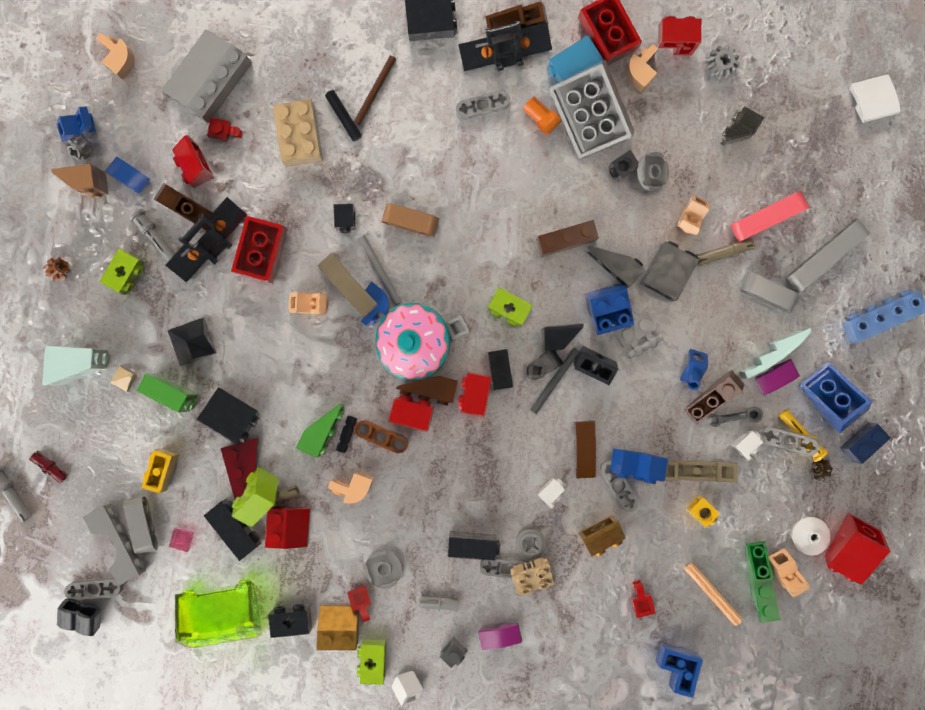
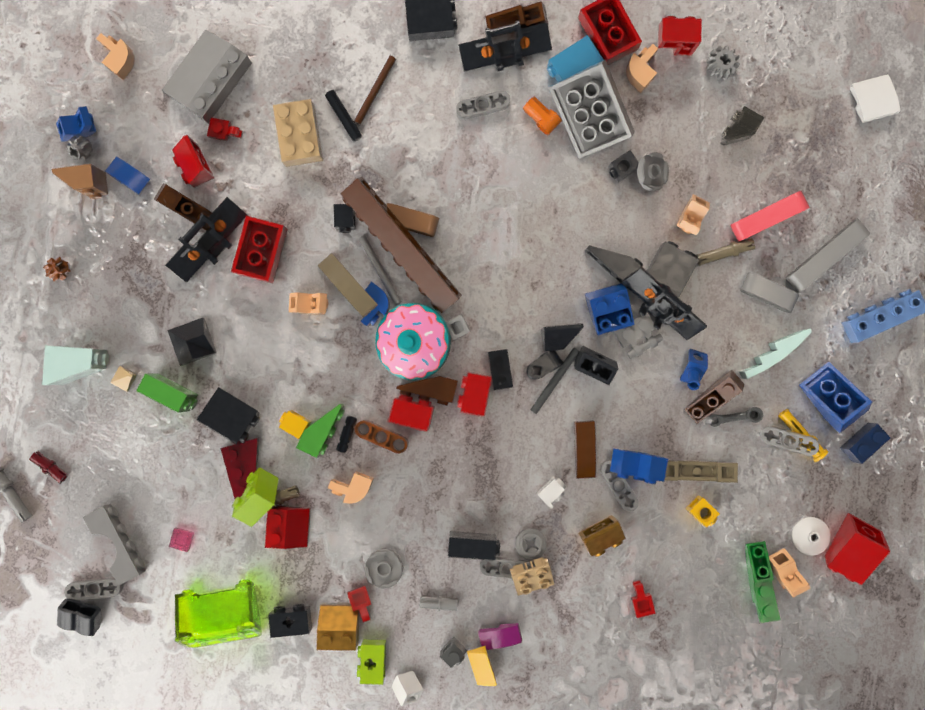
(115, 278): lime brick -> none
(140, 525): light grey beam -> none
(148, 229): light grey pin -> none
(159, 470): yellow brick -> none
(234, 533): black brick -> none
(294, 423): none -> yellow brick
(400, 244): none -> reddish brown brick
(482, 666): none -> yellow slope
(504, 298): lime brick -> none
(567, 238): reddish brown brick -> none
(658, 300): none -> black piece
(684, 667): blue brick -> none
(713, 594): light nougat axle -> none
(747, 444): white brick -> none
(777, 377): magenta slope -> none
(821, 470): dark brown plant -> none

